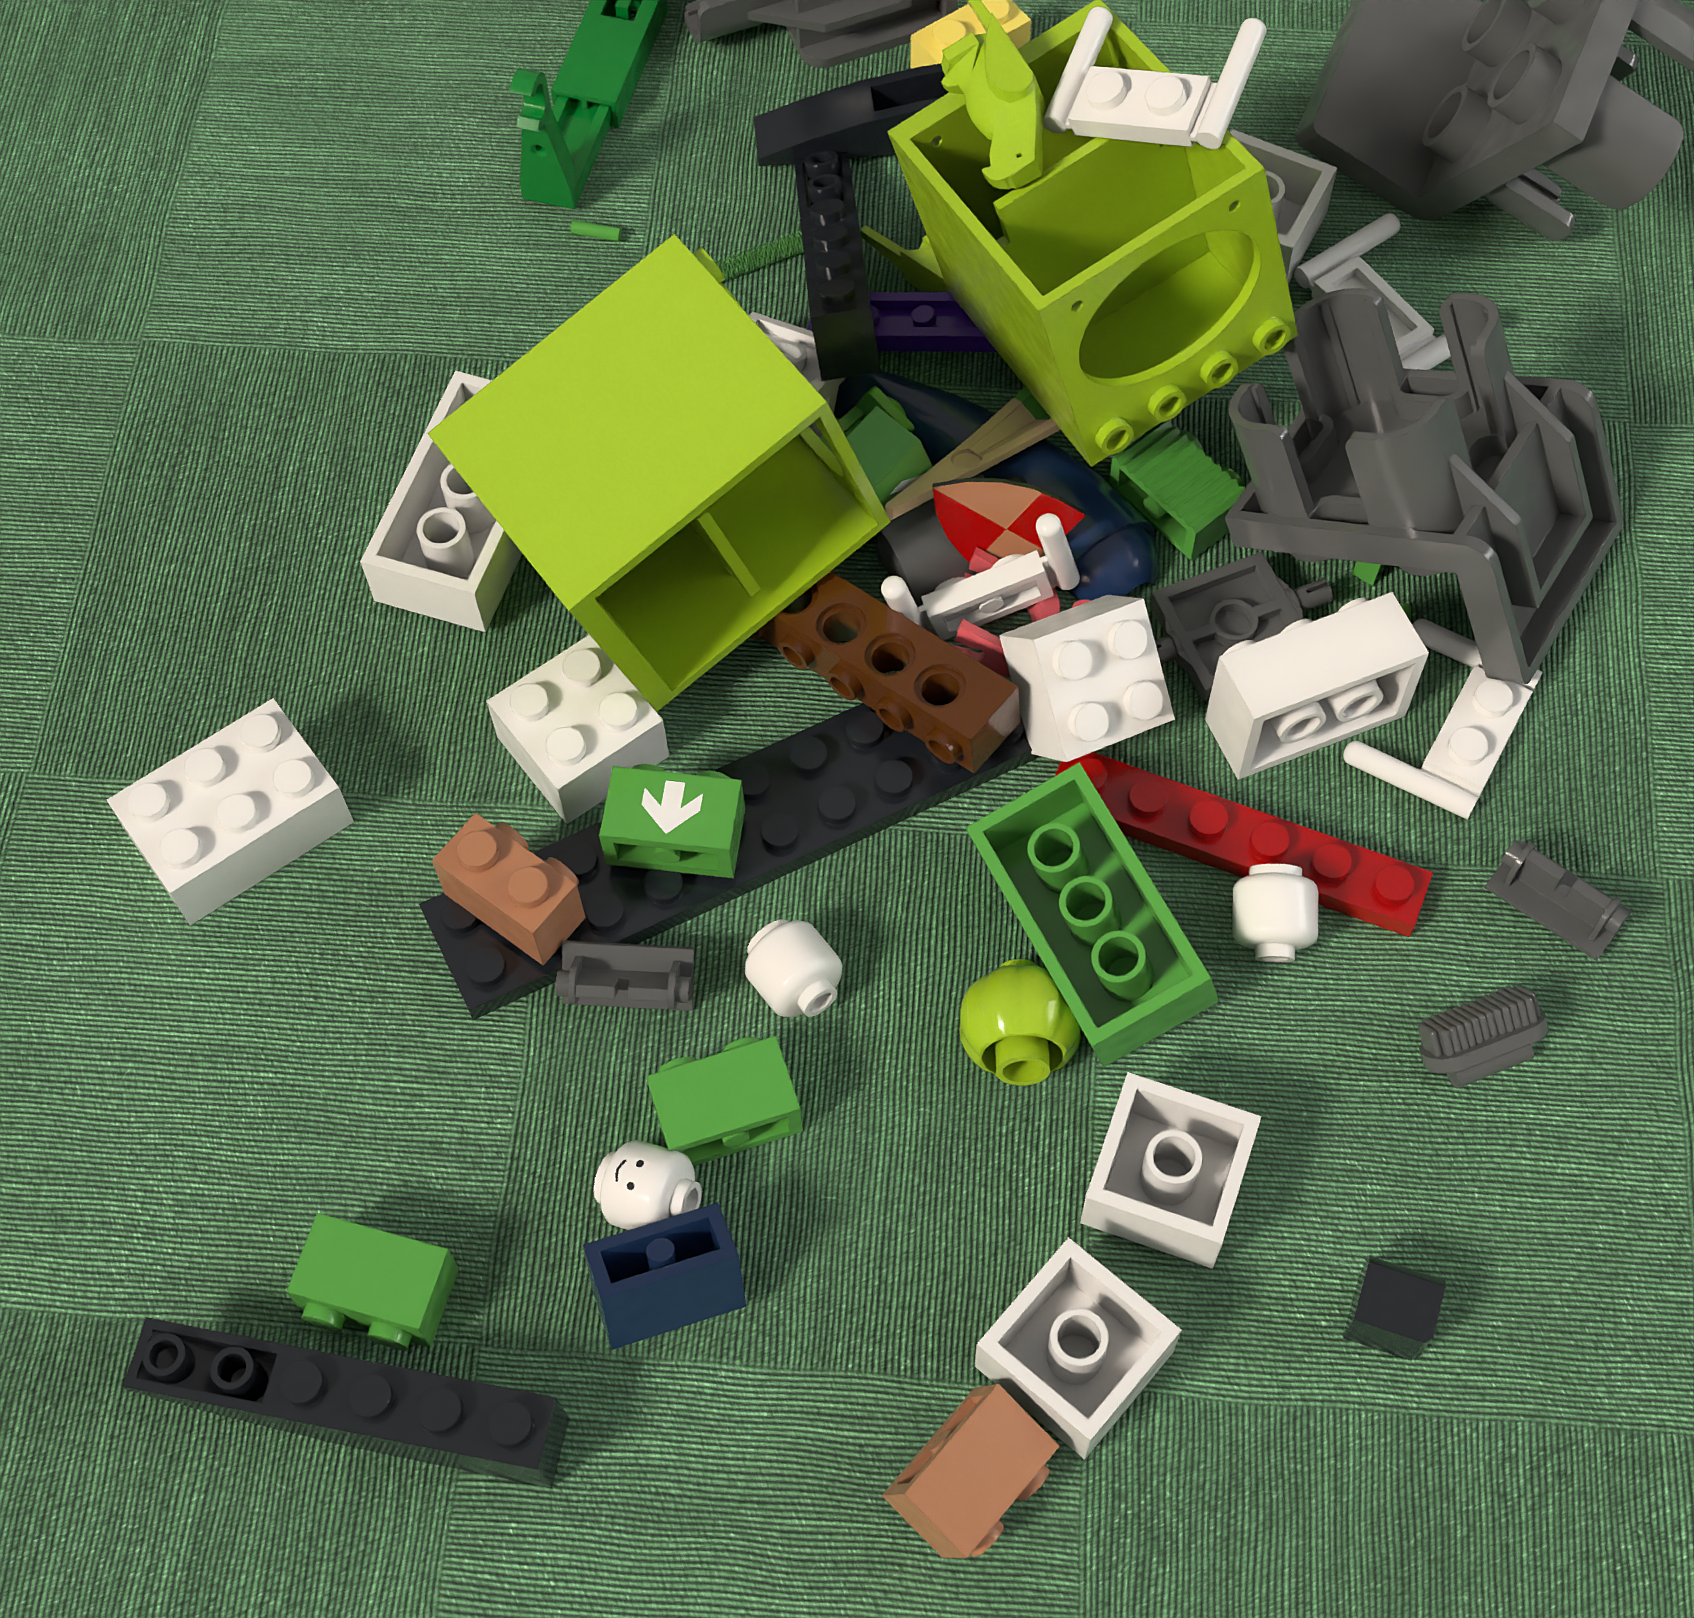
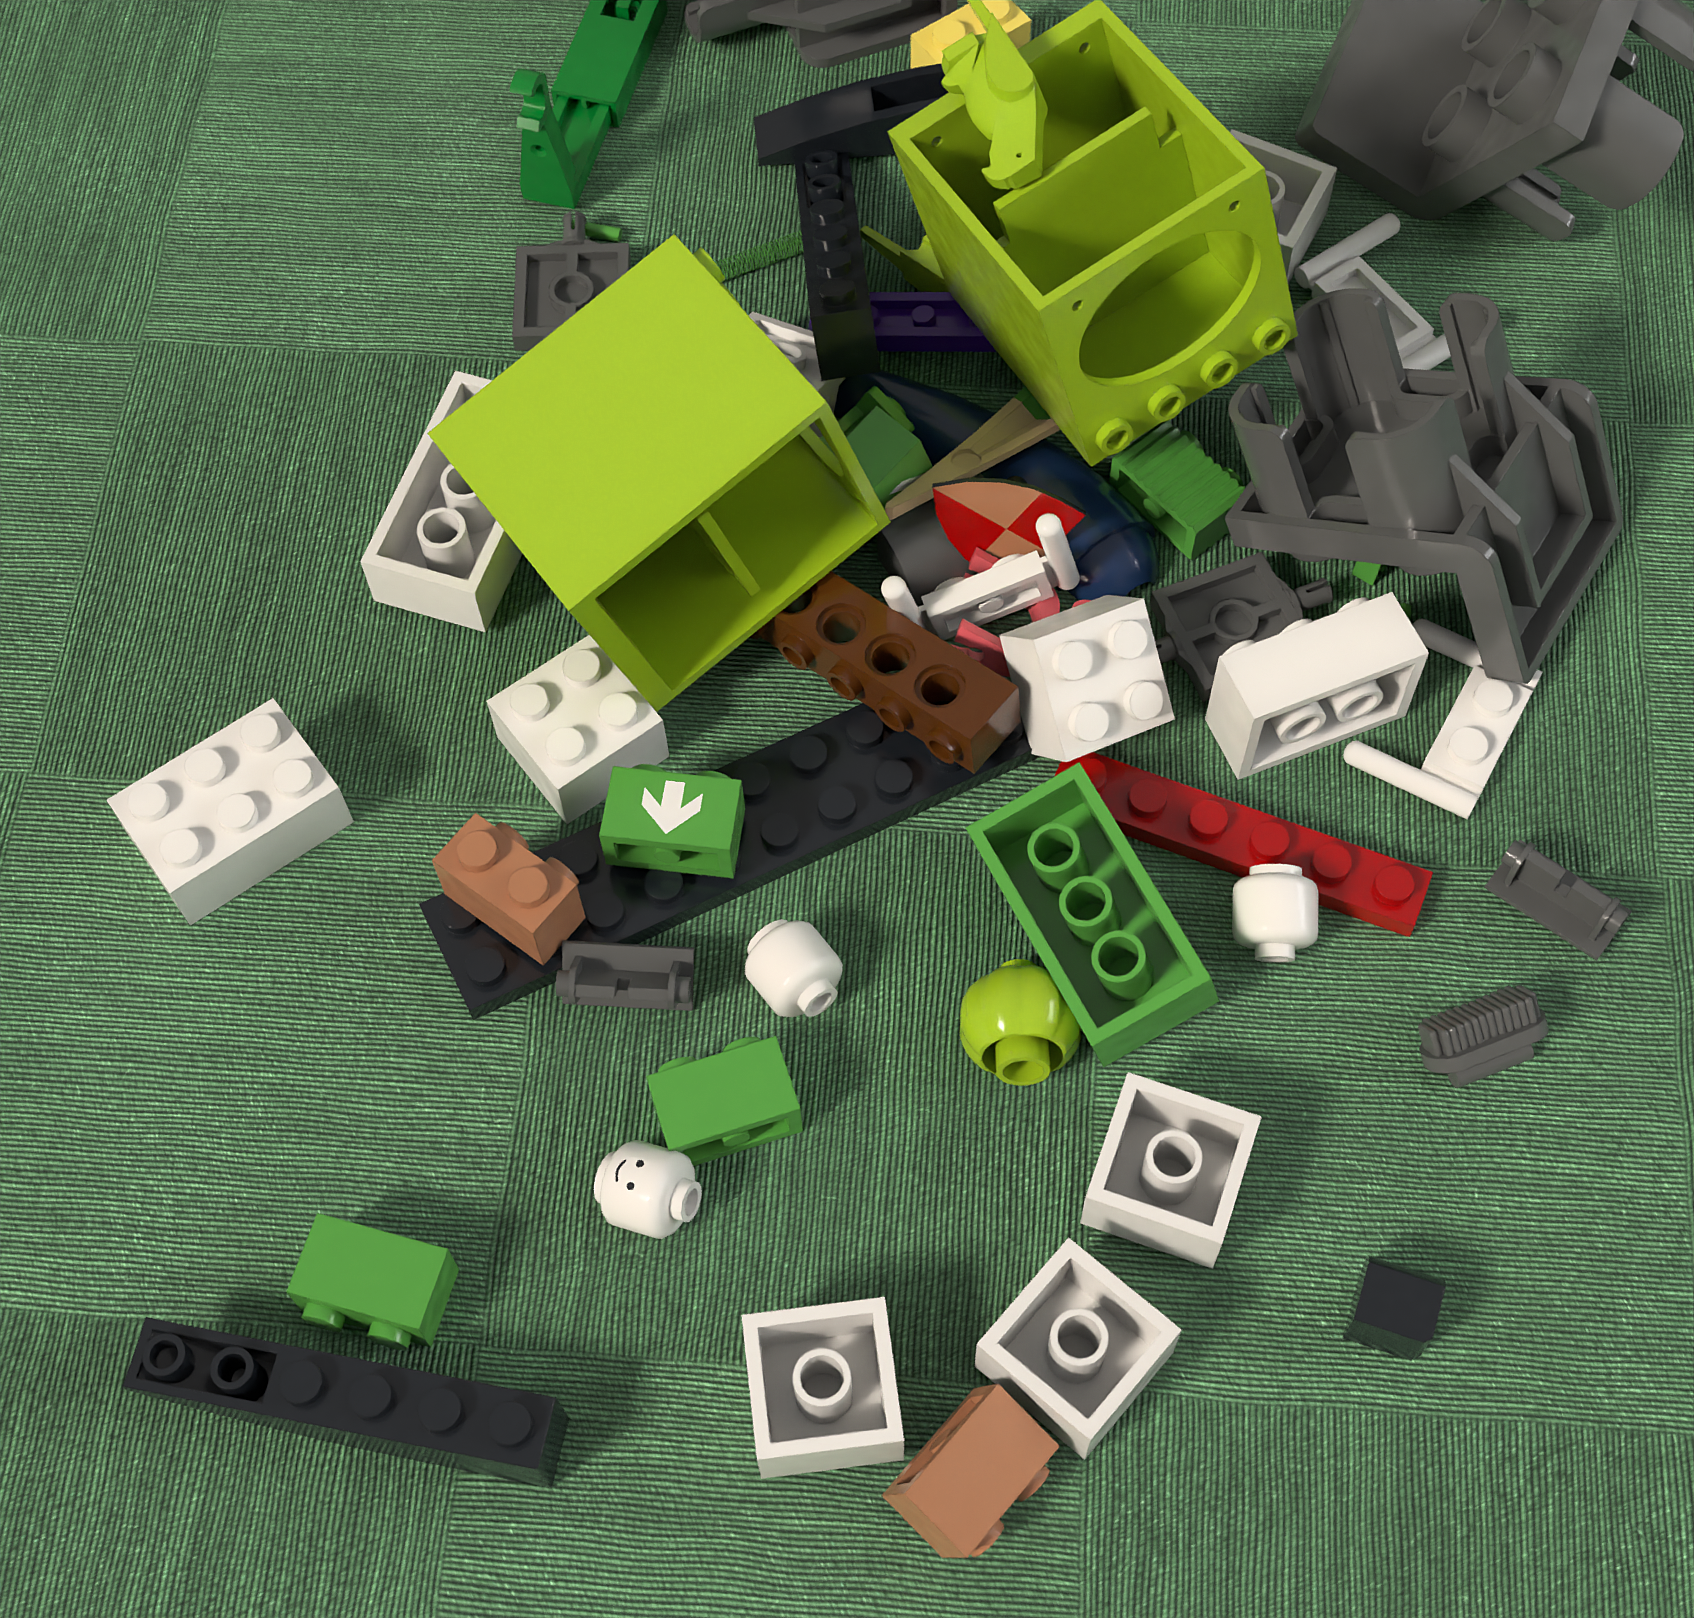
(561, 279): none -> dark grey plate
(665, 1275): dark blue brick -> none
(822, 1387): none -> white brick
(1148, 103): white plate -> none

